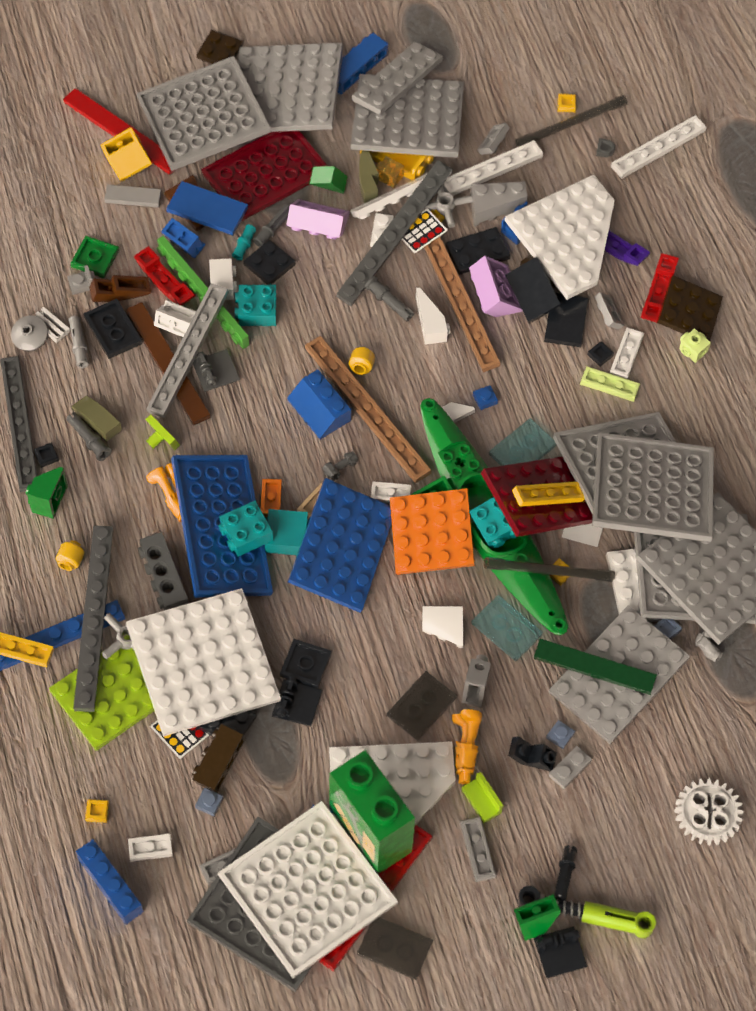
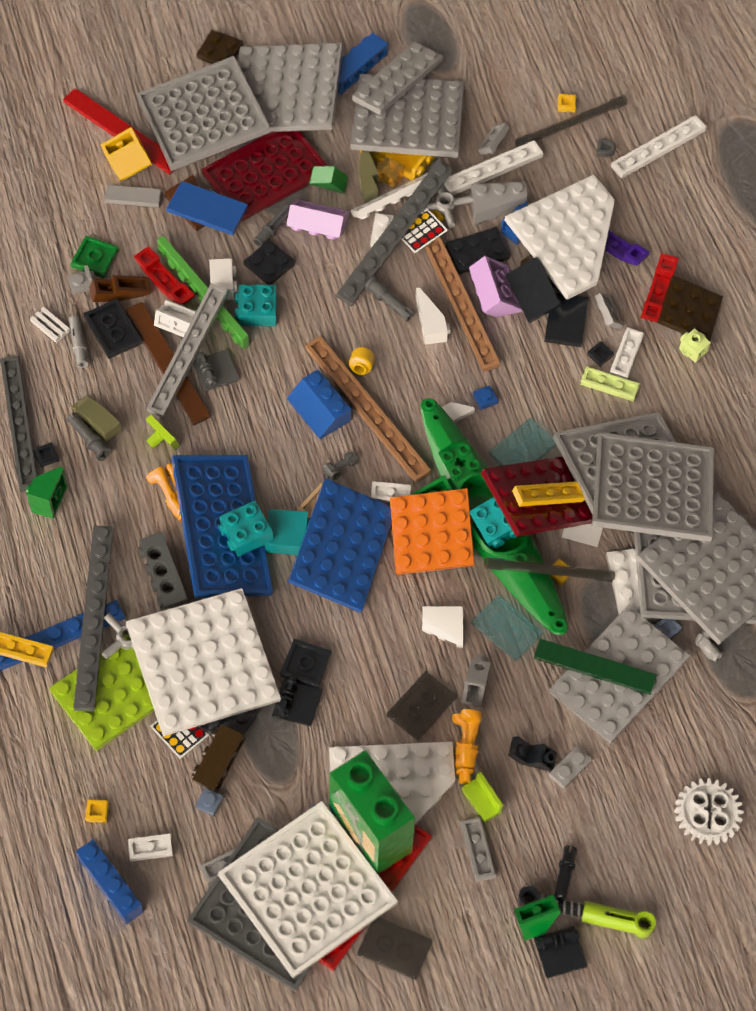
(34, 338): light grey dish -> none
(70, 555): yellow head -> none
(183, 238): blue hinge -> none
(244, 242): teal pin -> none
(271, 495): orange plate -> none
(560, 734): sand blue plate -> none

